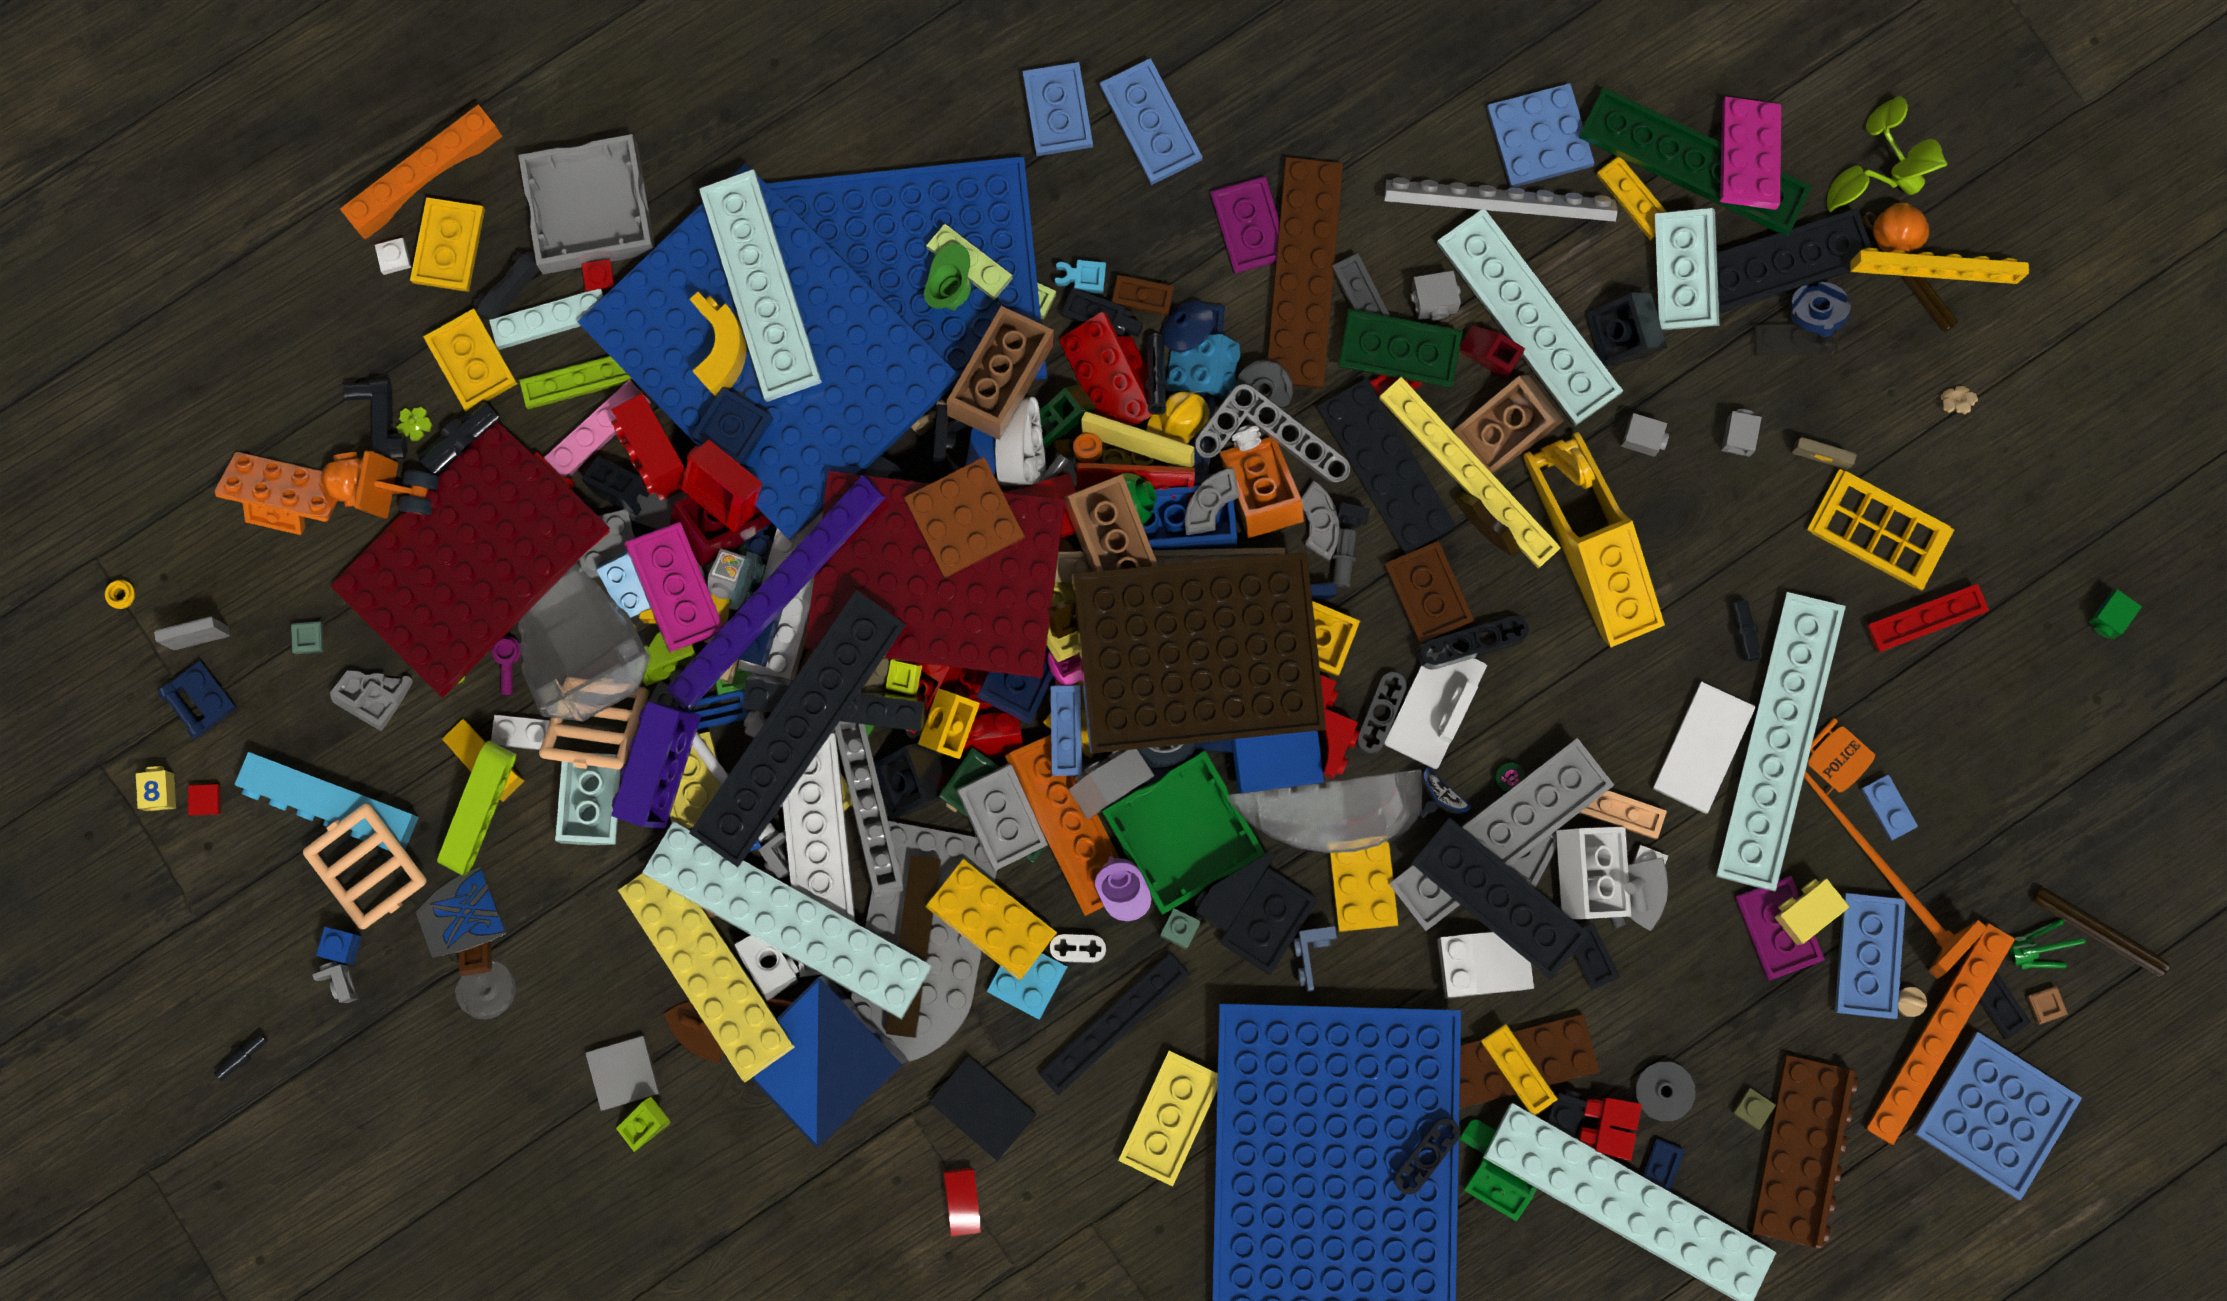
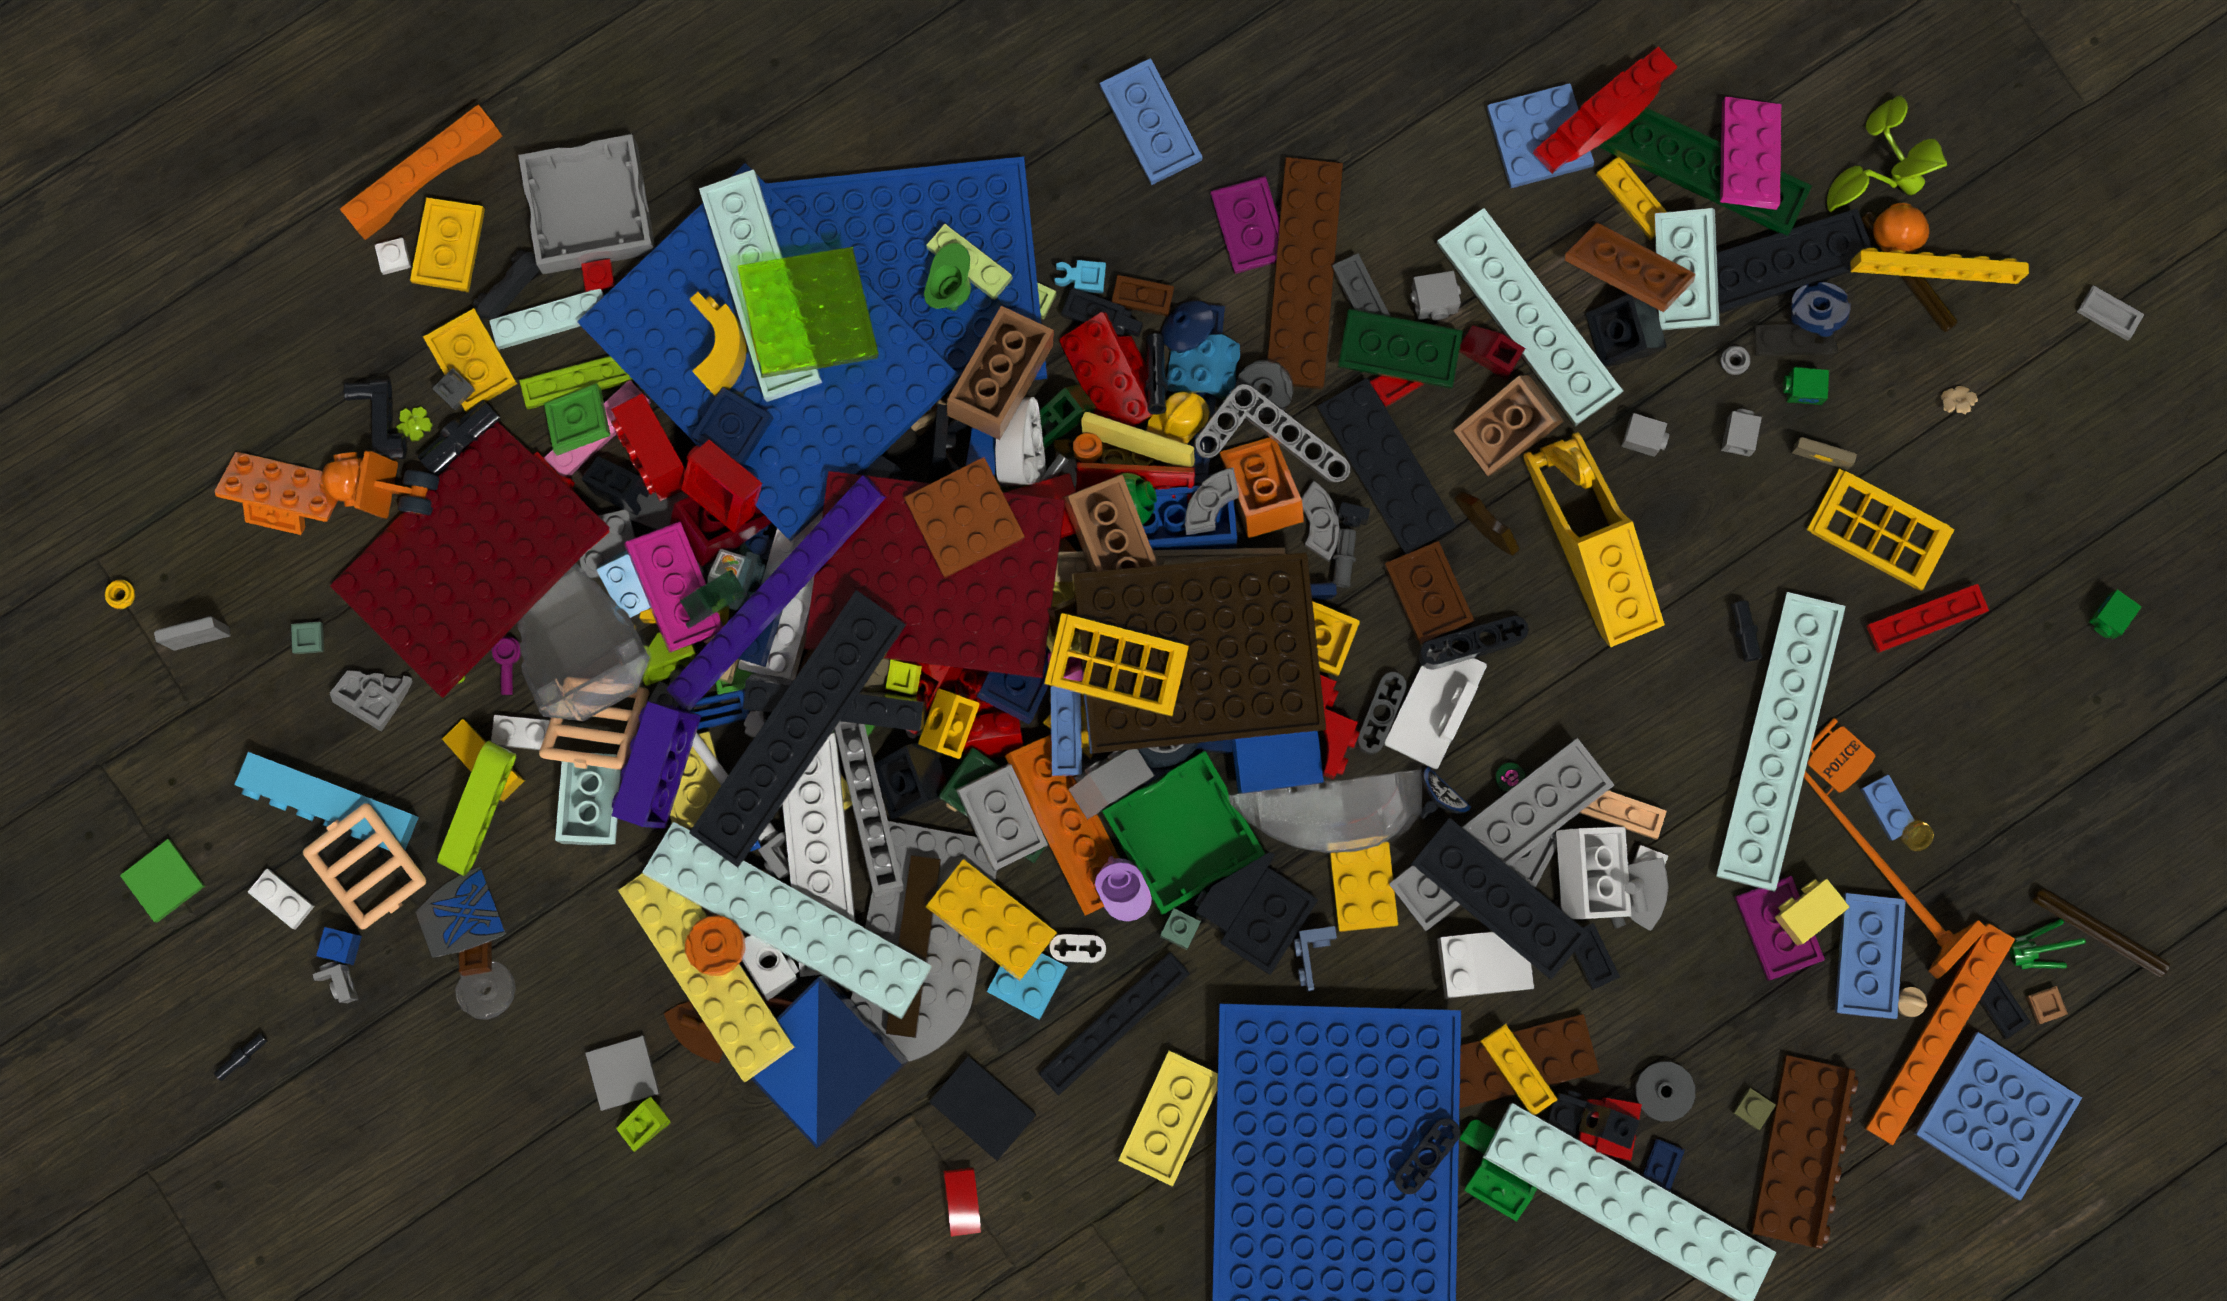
(155, 789): light yellow brick -> none
(162, 880): none -> bright green tile
(204, 692): dark blue plate -> none
(204, 800): red tile -> none
(281, 899): none -> white plate
(453, 389): none -> dark grey tile
(577, 419): none -> bright green tile
(712, 598): none -> clear green panel
(715, 945): none -> orange tile
(807, 312): none -> clear neon green plate
(1057, 109): medium blue plate -> none
(1061, 651): none -> yellow piece
(1247, 437): white plate -> none
(1468, 470): light yellow plate -> none
(1511, 200): light grey plate -> none
(1607, 111): none -> red piece
(1611, 1125): none -> black bracket
(1630, 267): none -> dark orange tile
(1703, 747): white tile -> none
(1741, 354): none -> light grey plate
(1806, 386): none -> green brick
(1917, 835): none -> clear yellow tile
(2110, 313): none -> light grey tile

